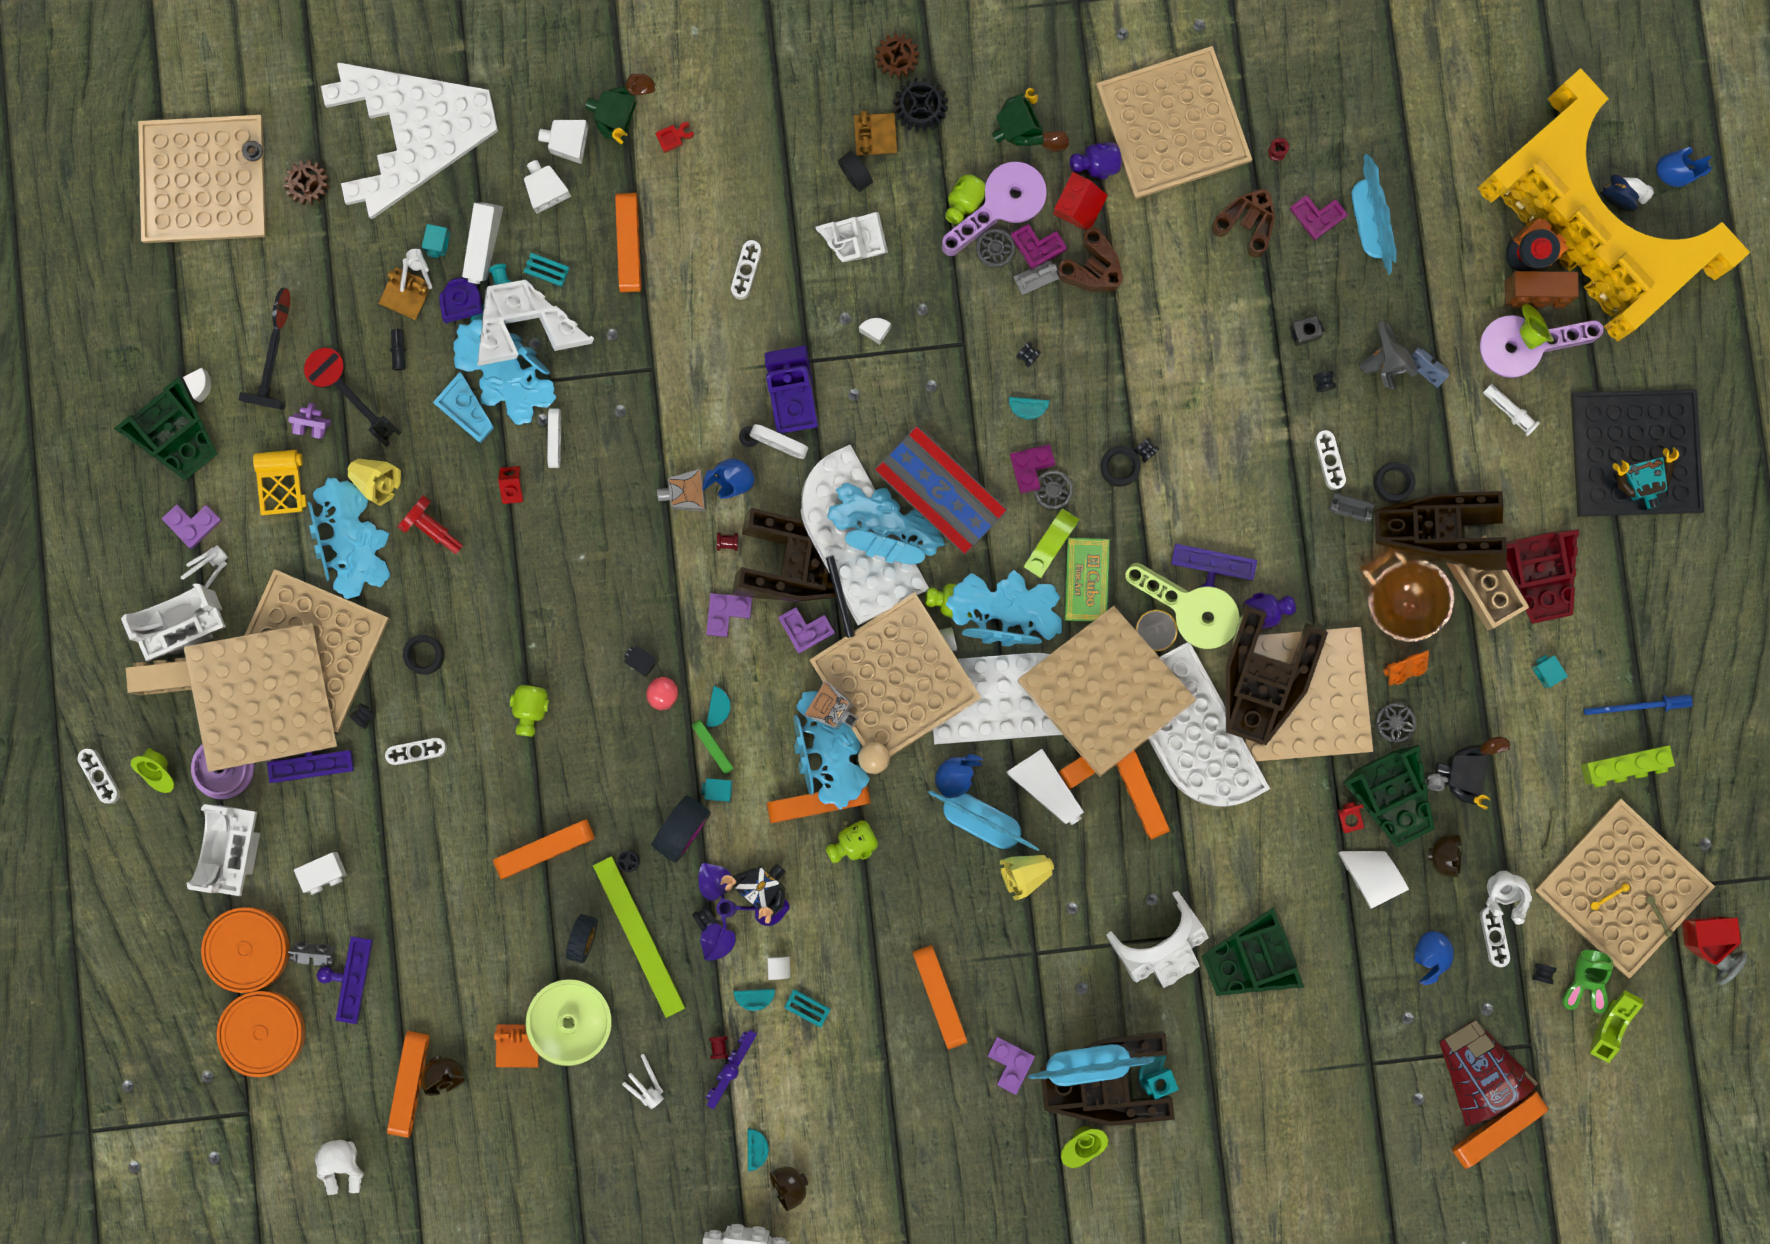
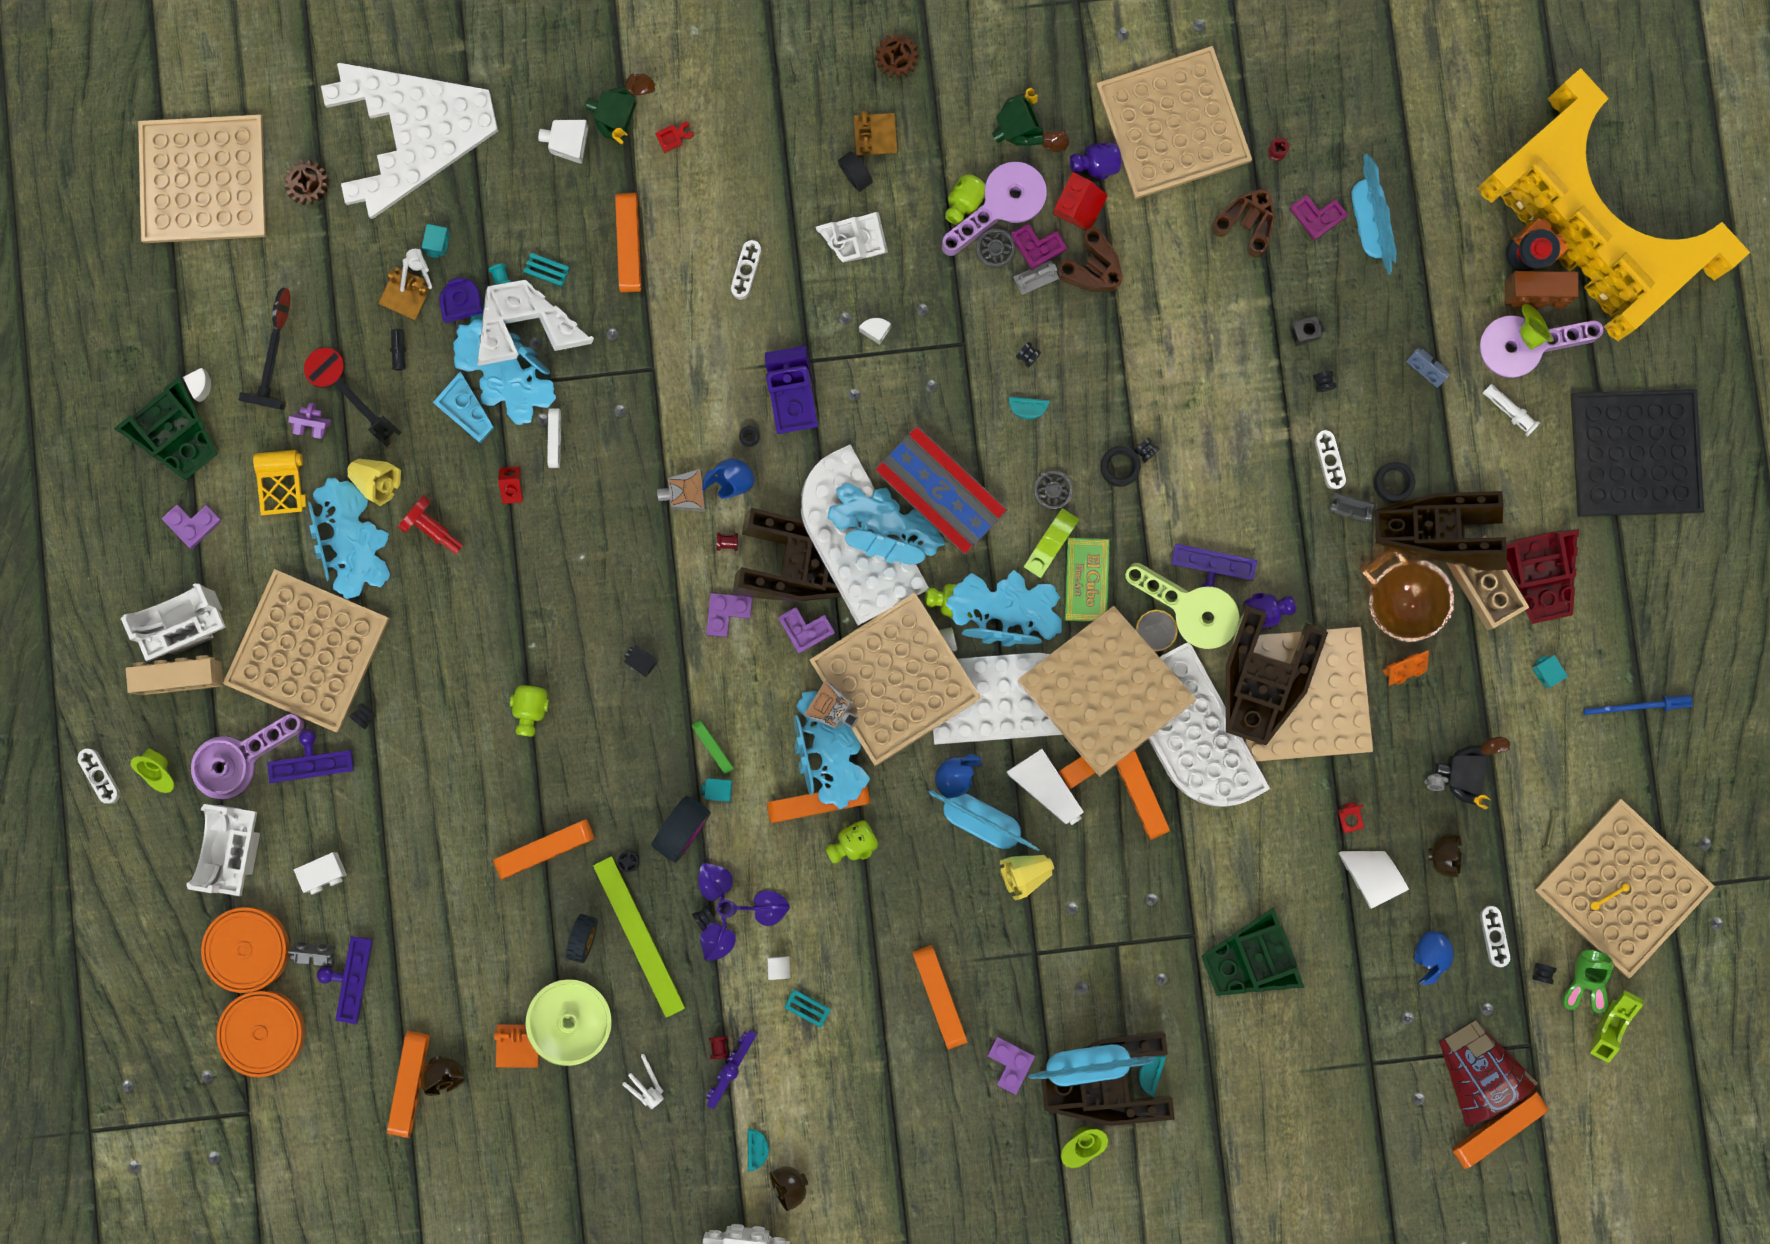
(214, 556): white plant -> none
(257, 153): black plate -> none
(260, 697): tan plate -> none
(338, 1157): white hair -> none
(402, 759): white beam -> none
(407, 654): black tyre -> none
(481, 241): white slope -> none
(544, 187): white torso -> none
(662, 693): coral hair -> none
(719, 708): teal tile -> none
(754, 999): teal tile -> none
(760, 889): torso -> none
(779, 441): white beam -> none
(840, 596): black bar -> none
(873, 758): tan hair -> none
(910, 118): black gear -> none
(1027, 462): magenta plate -> none
(1169, 1083): teal brick -> none
(1171, 957): white piece -> none
(1389, 359): dark grey piece -> none
(1395, 722): dark grey wheel -> none
(1395, 794): dark green wedge -> none
(1507, 889): white hair -> none
(1626, 192): dark blue piece -> none
(1630, 764): lime brick -> none
(1646, 478): torso -> none
(1651, 901): olive hinge -> none
(1675, 168): blue helmet -> none
(1713, 942): red piece -> none

